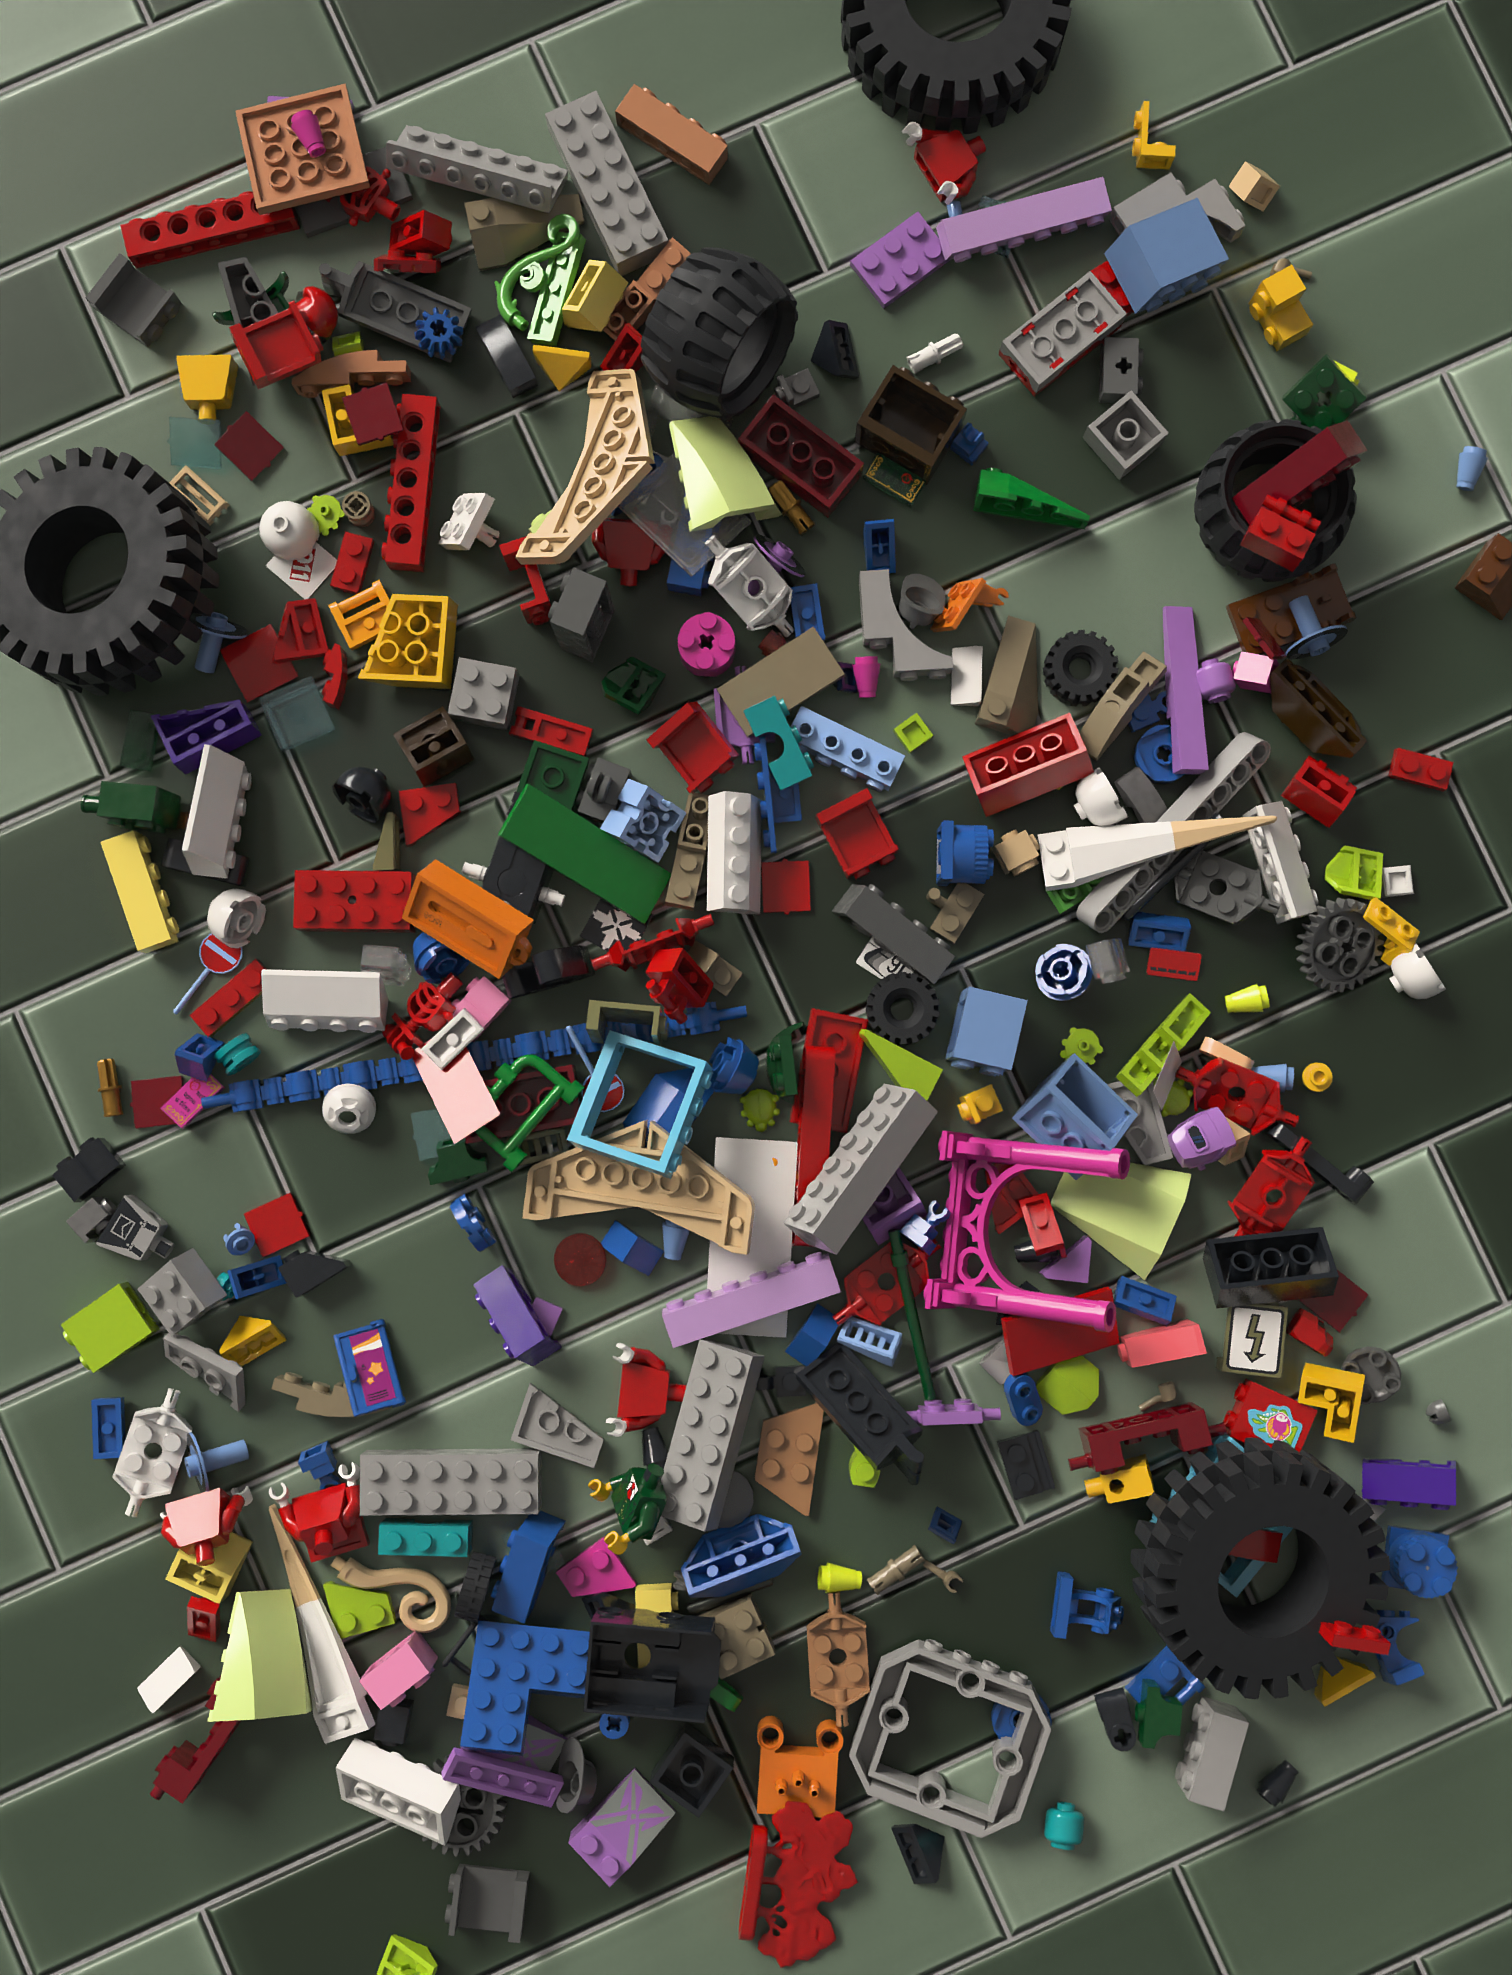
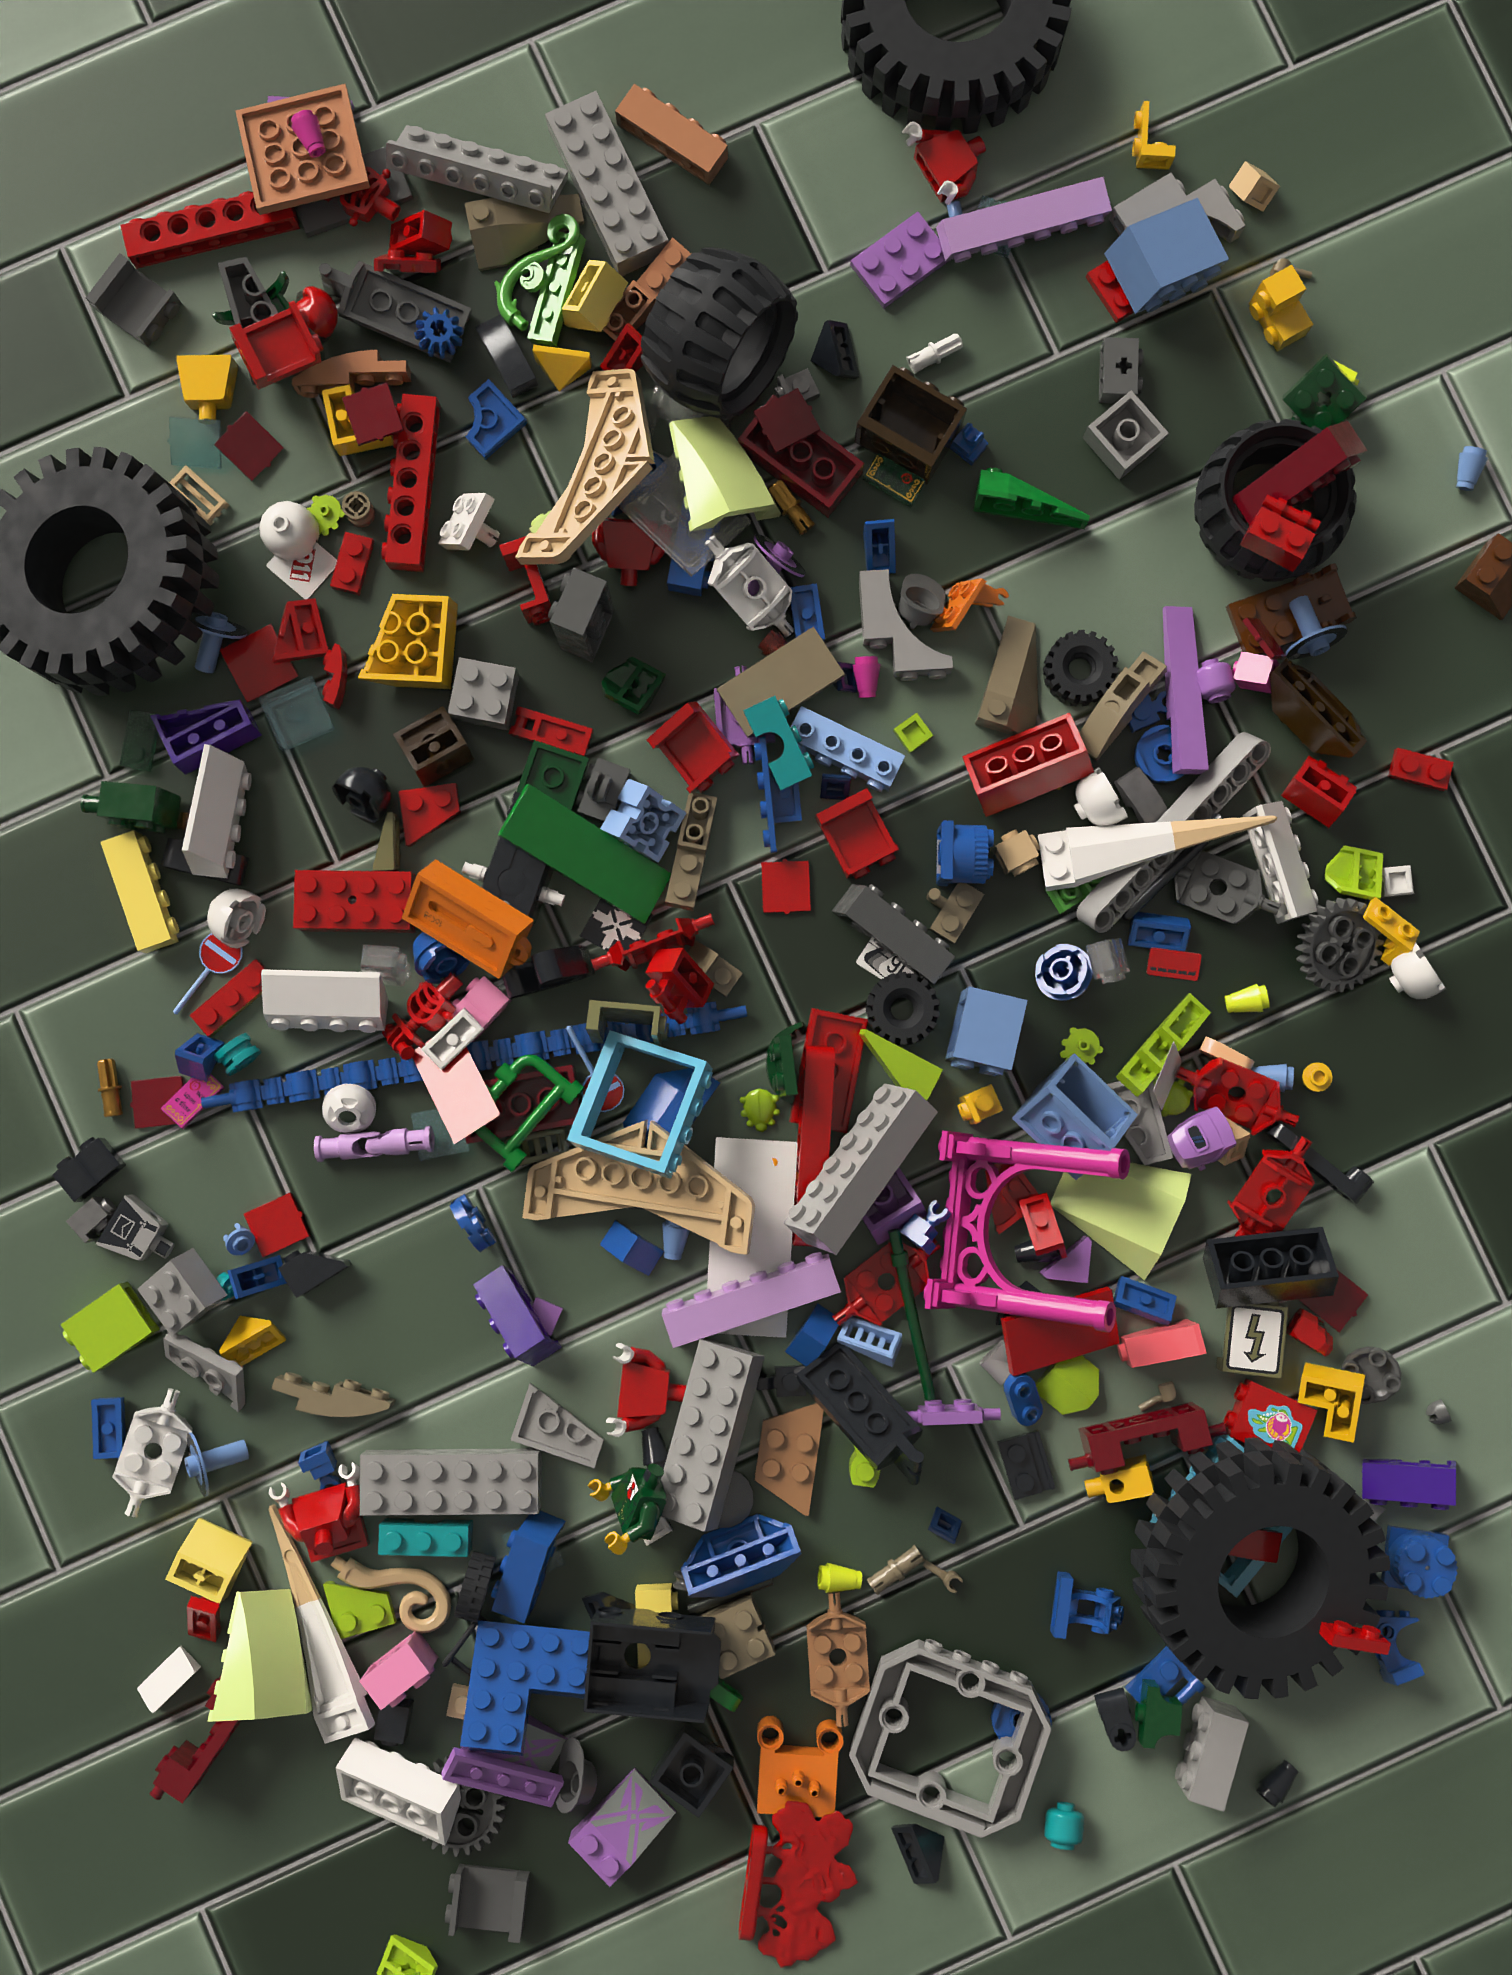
(203, 1521): torso -> none
(347, 343): lime plate -> none
(364, 625): light orange plate -> none
(368, 1357): door -> none
(389, 1143): none -> lavender piece
(456, 1162): dark green brick -> none
(494, 420): none -> blue tile
(580, 1259): clear red wheel -> none
(595, 1572): dark pink wing -> none
(614, 1732): blue wheel -> none
(706, 628): dark pink brick -> none
(733, 1067): blue cone -> none
(734, 853): white slope -> none
(787, 420): none -> dark red piece
(835, 786): none -> dark blue slope
(966, 676): white slope -> none
(1062, 333): light grey piece -> none
(1348, 1679): yellow slope -> none

